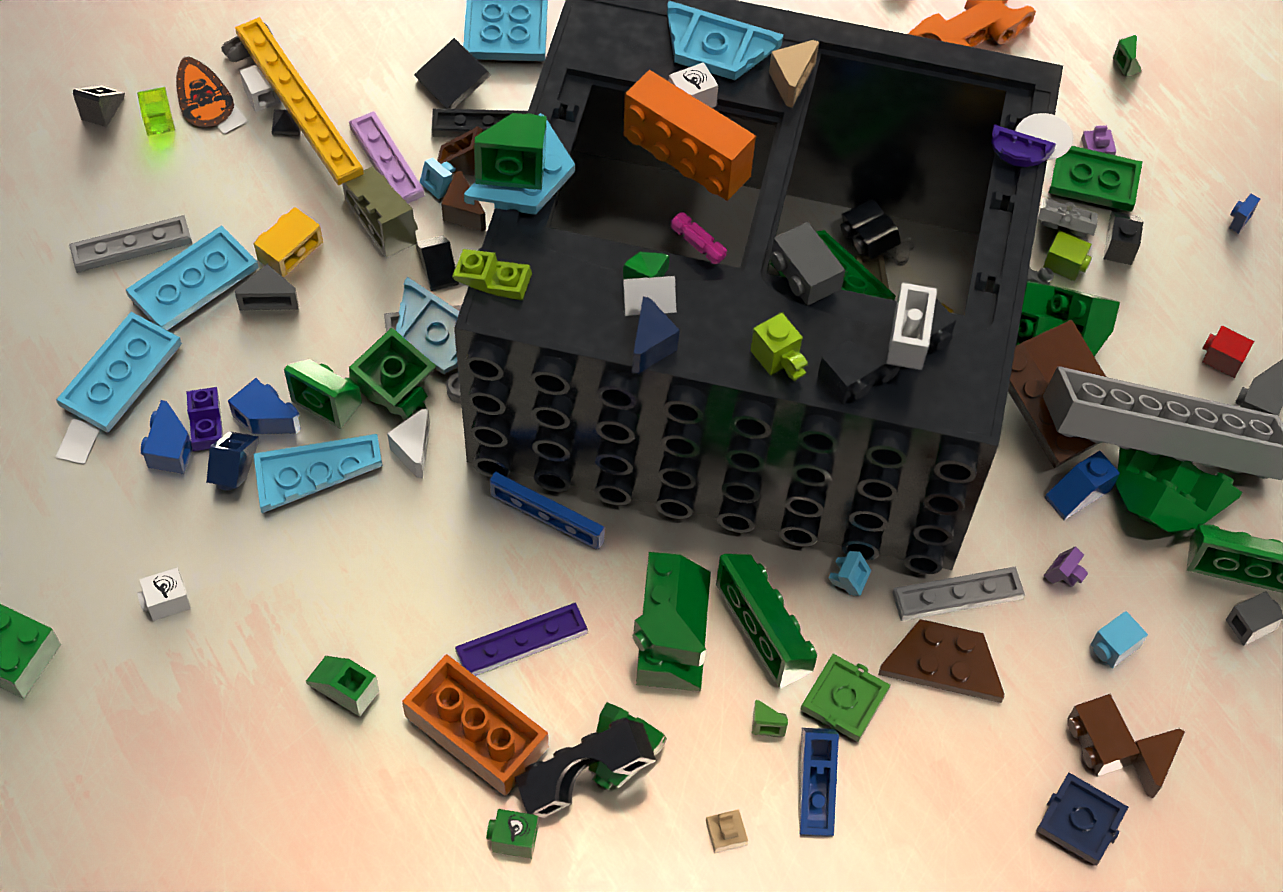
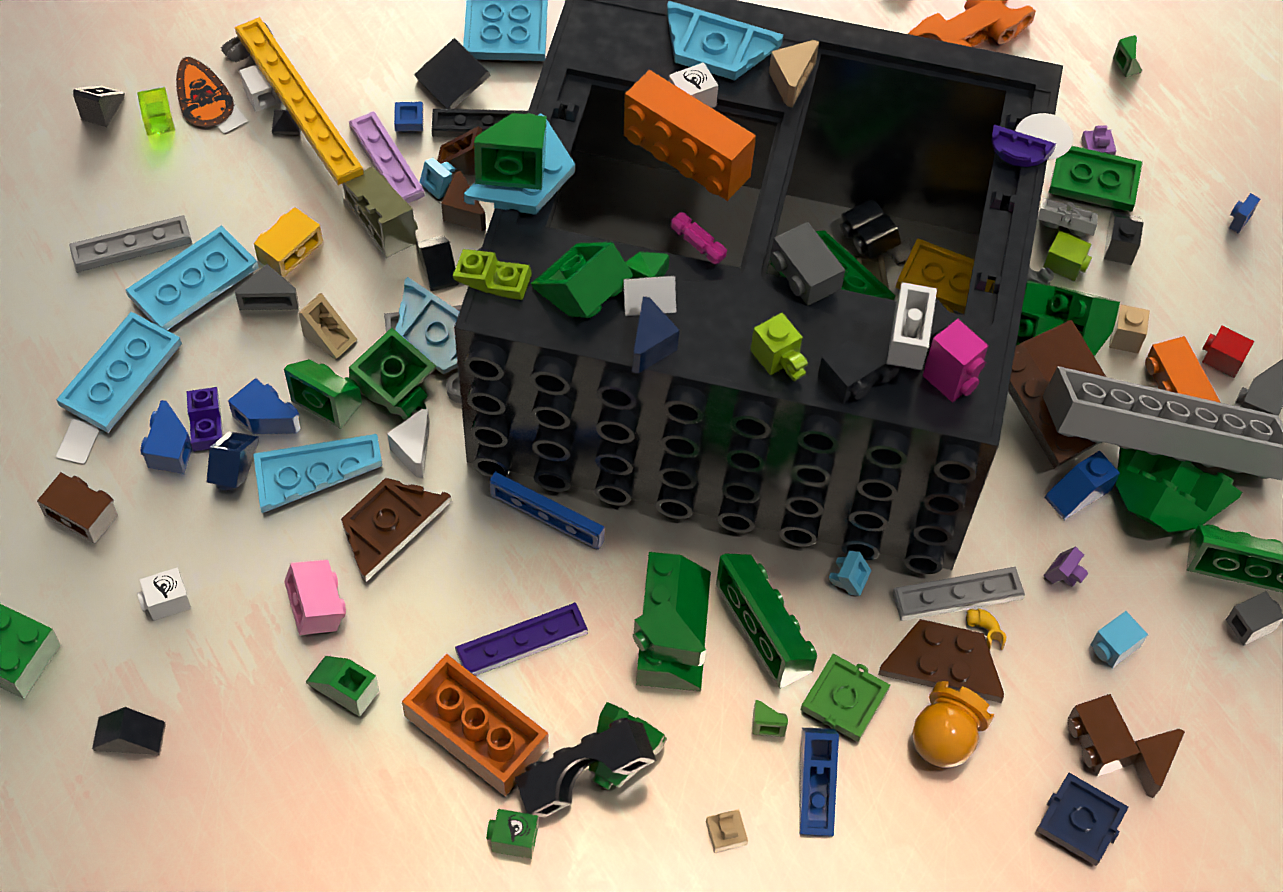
(78, 507): none -> reddish brown brick
(129, 732): none -> black slope
(314, 597): none -> bright pink brick
(325, 327): none -> tan slope
(388, 521): none -> reddish brown wing
(408, 116): none -> blue plate
(584, 278): none -> green slope
(940, 269): none -> yellow plate
(949, 727): none -> light orange tile
(955, 361): none -> dark pink brick
(986, 620): none -> yellow arm
(1129, 329): none -> tan brick
(1178, 369): none -> orange brick

